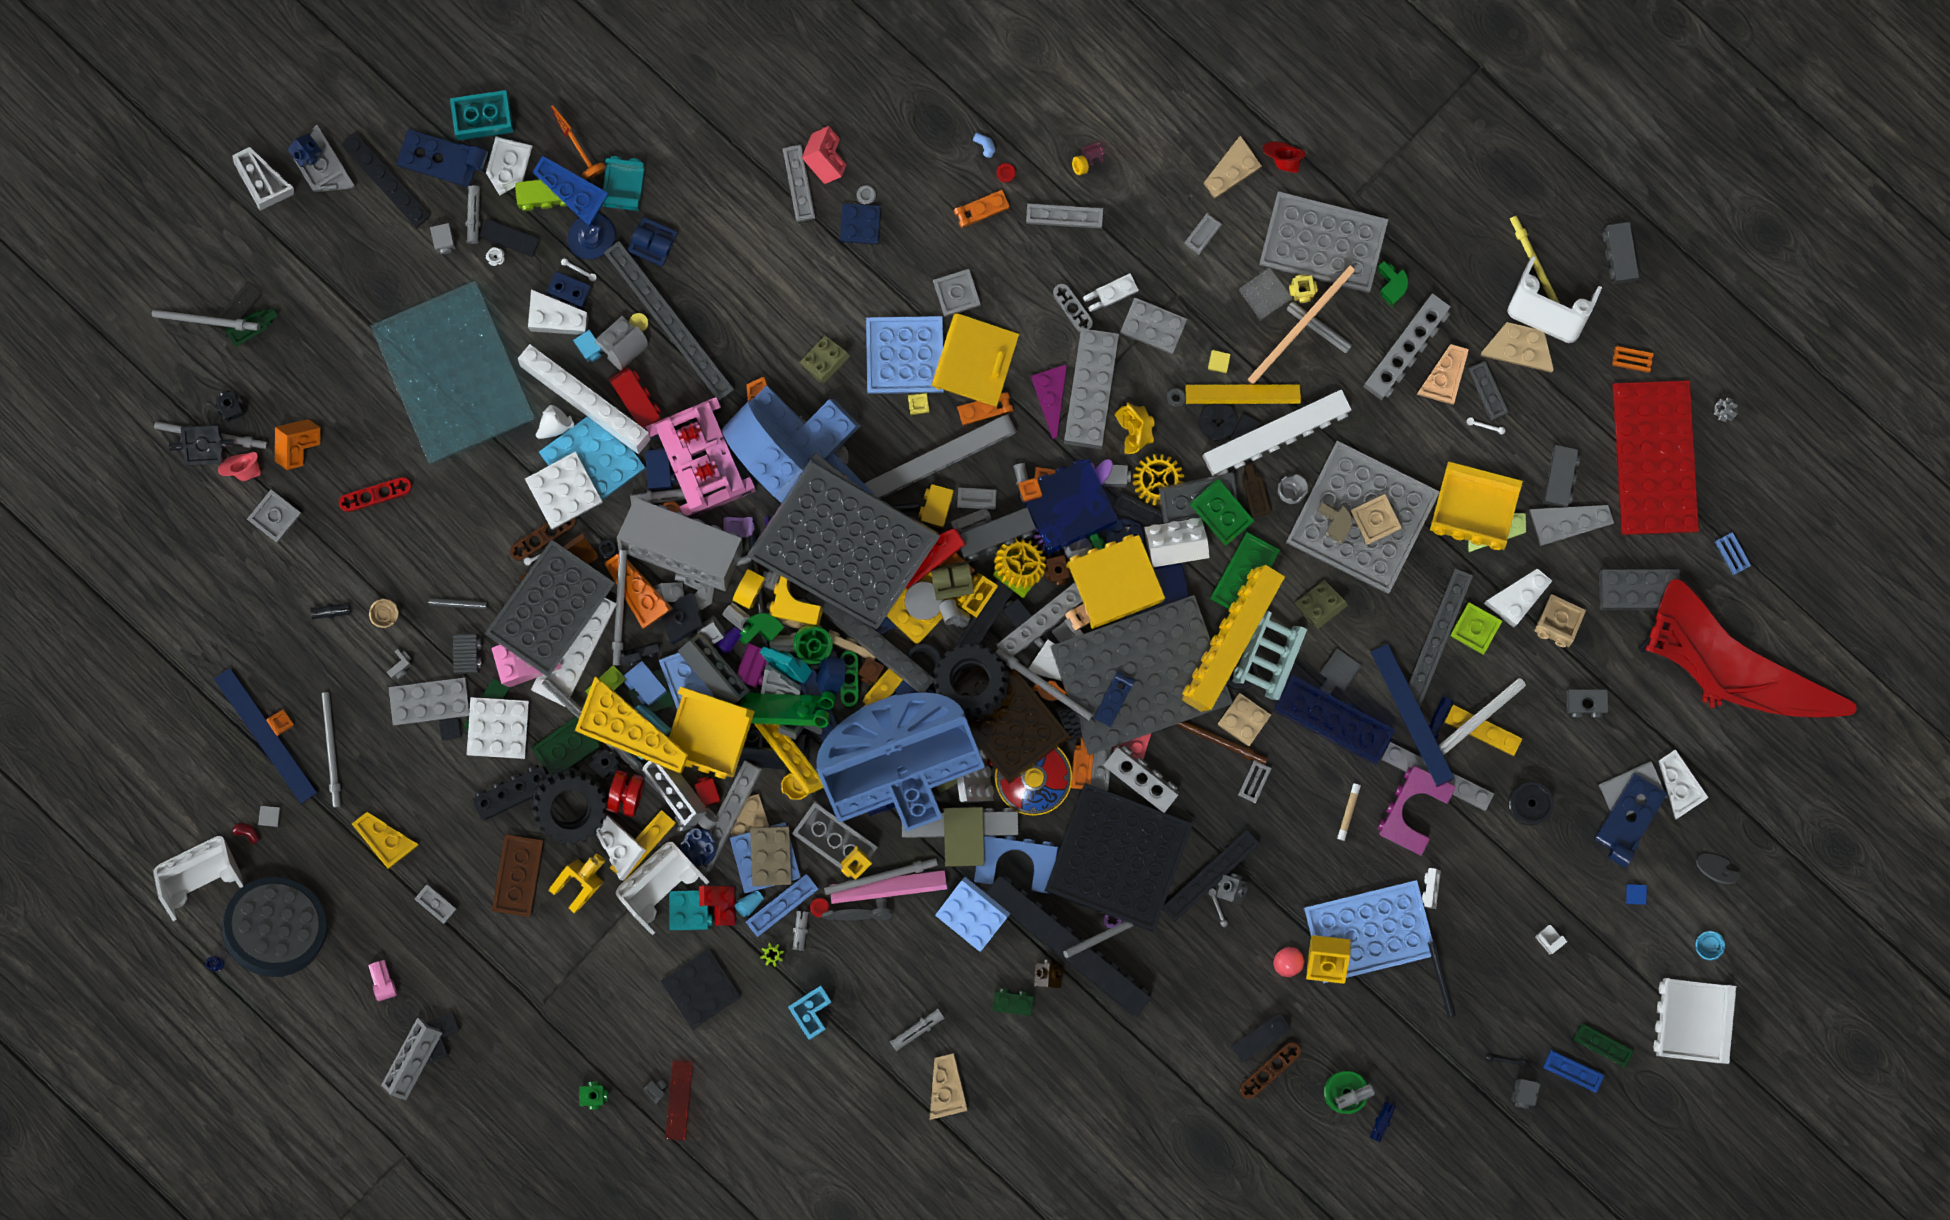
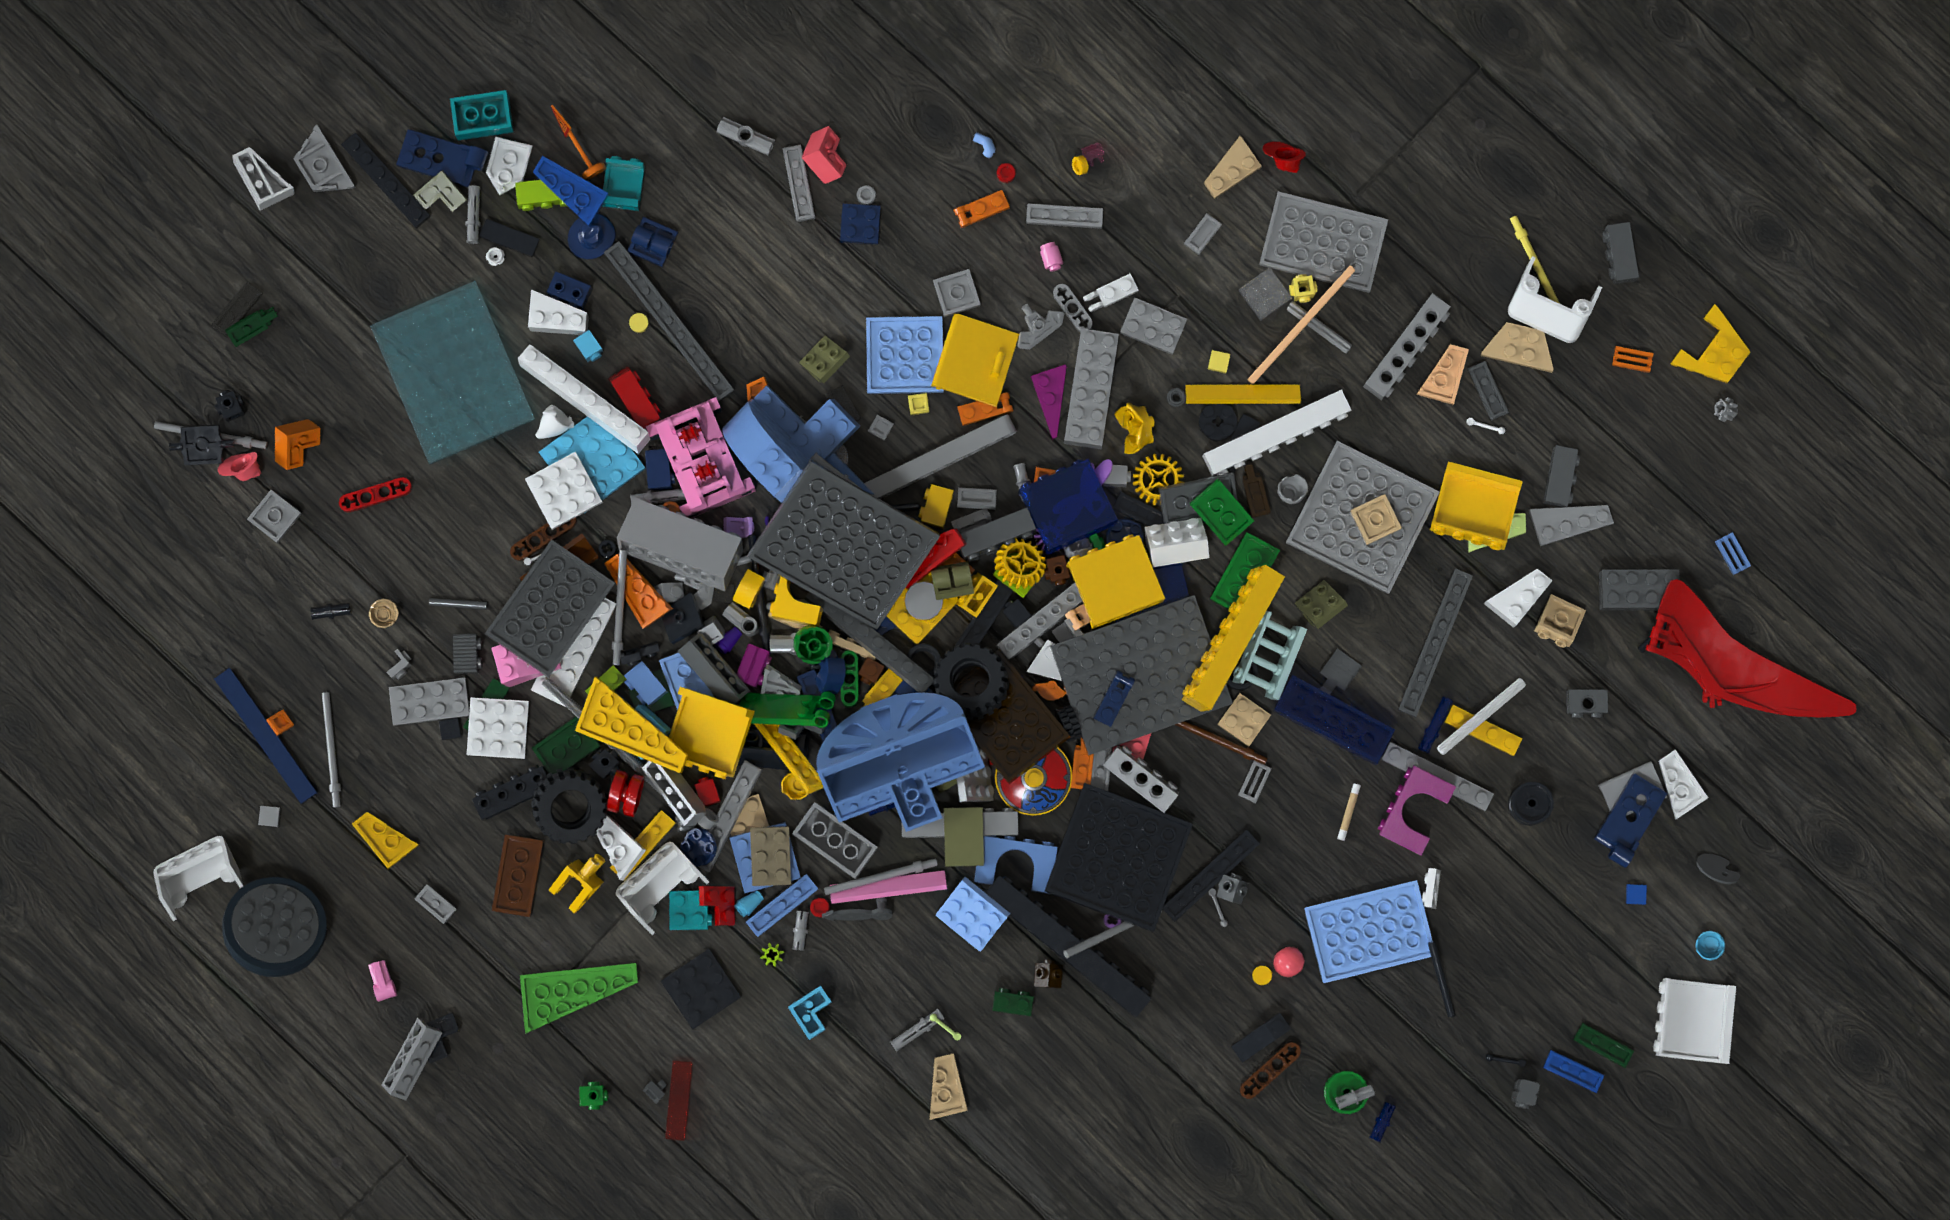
(209, 965): clear blue pin -> none
(238, 324): light grey bar -> none
(246, 829): dark red arm -> none
(305, 150): dark blue brick -> none
(440, 187): none -> plate
(442, 238): light grey brick -> none
(563, 992): none -> bright green wing
(592, 277): white hinge -> none
(622, 343): light grey brick -> none
(734, 131): none -> light grey piece
(764, 624): green brick -> none
(787, 664): teal plate -> none
(862, 864): yellow brick -> none
(881, 427): none -> light grey tile
(953, 614): light grey piece -> none
(956, 1035): none -> yellowish green hinge
(1013, 663): light grey bar -> none
(1030, 489): orange tile -> none
(1038, 326): none -> light grey piece
(1051, 256): none -> bright pink brick
(1262, 975): none -> yellow tile
(1328, 959): yellow slope -> none
(1341, 521): dark tan brick -> none
(1397, 283): green brick -> none
(1412, 715): dark blue tile -> none
(1476, 628): lime plate -> none
(1550, 939): white panel -> none
(1655, 458): red plate -> none
(1721, 356): none -> yellow wing

